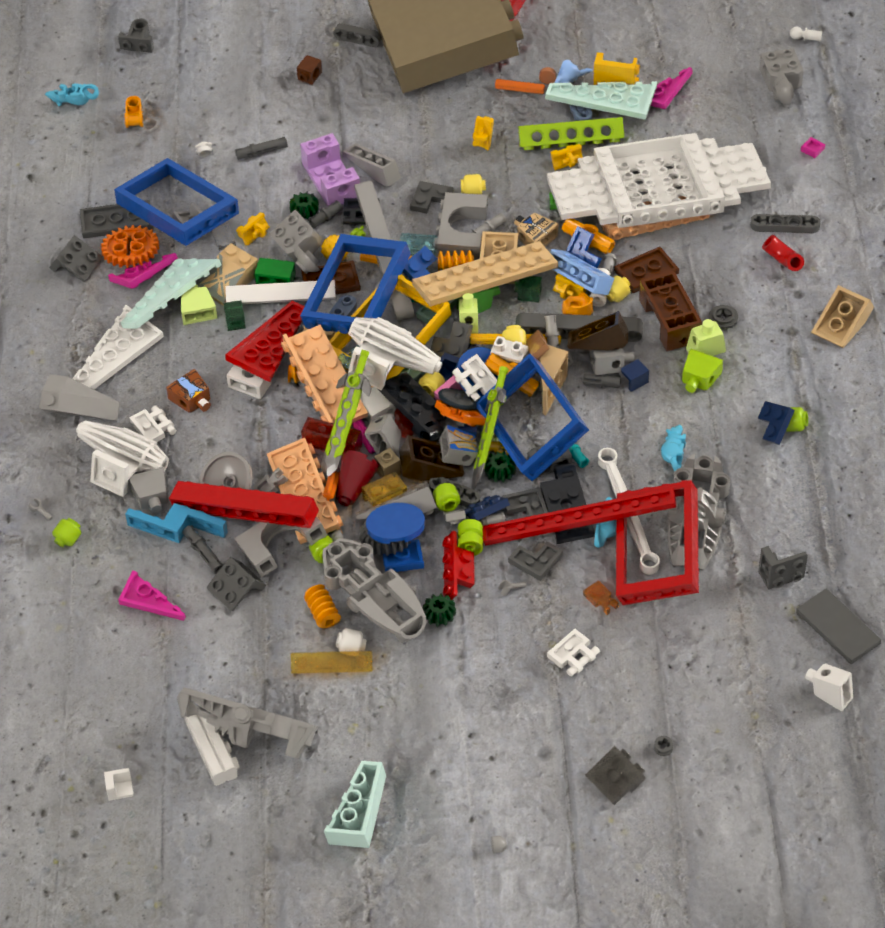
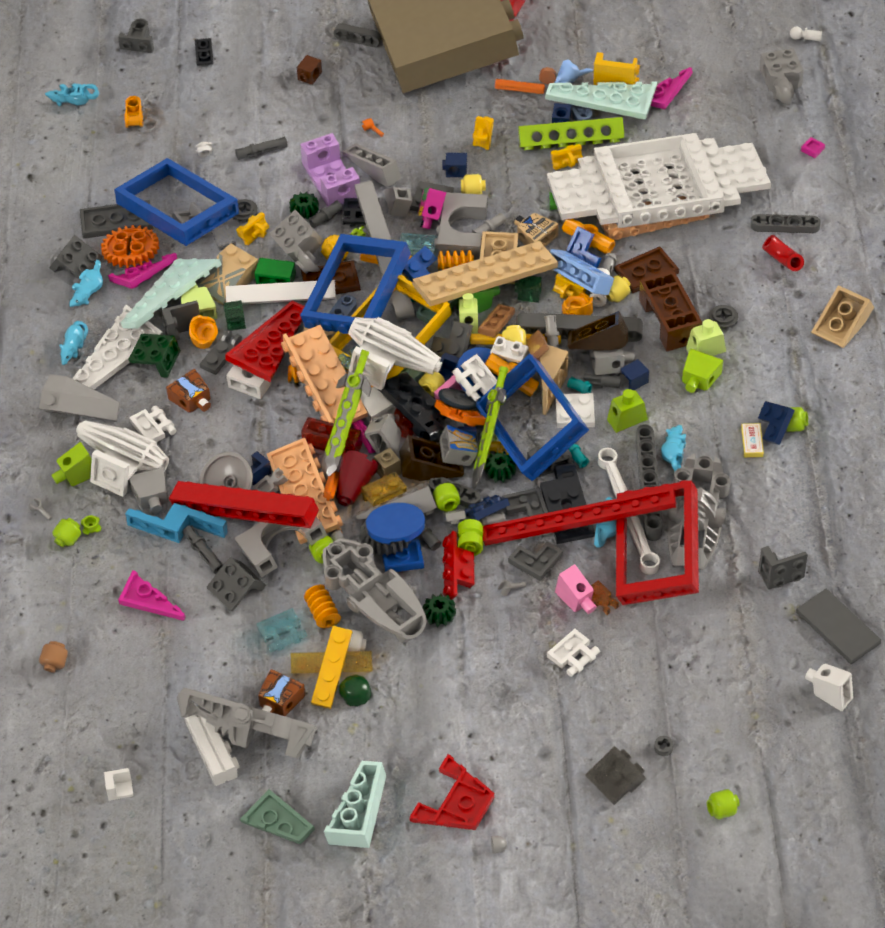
(53, 656): none -> medium nougat head
(74, 339): none -> medium azure animal
(74, 466): none -> lime torso
(88, 521): none -> lime plate
(90, 282): none -> medium azure animal
(156, 350): none -> dark green bracket
(178, 318): none -> dark grey bracket
(202, 331): none -> light orange hair
(204, 51): none -> black slope
(216, 357): none -> dark grey hinge
(251, 208): none -> dark grey gear
(260, 467): none -> dark blue panel
(277, 818): none -> sand green wing
(279, 625): none -> clear light blue plate
(280, 693): none -> torso
(331, 667): none -> yellow plate
(355, 690): none -> dark green hair
(369, 124): none -> orange hand
(398, 201): none -> light grey slope
(428, 537): none -> dark grey axle
(434, 199): none -> dark pink torso
(455, 165): none -> dark blue brick
(464, 803): none -> red wing
(496, 320): none -> medium nougat tile
(561, 113): none -> dark blue brick
(575, 590): none -> bright pink torso
(579, 385): none -> teal pin
(583, 406): none -> white plate
(626, 411): none -> lime torso
(648, 477): none -> dark grey beam
(722, 804): none -> lime head
(752, 440): none -> tile

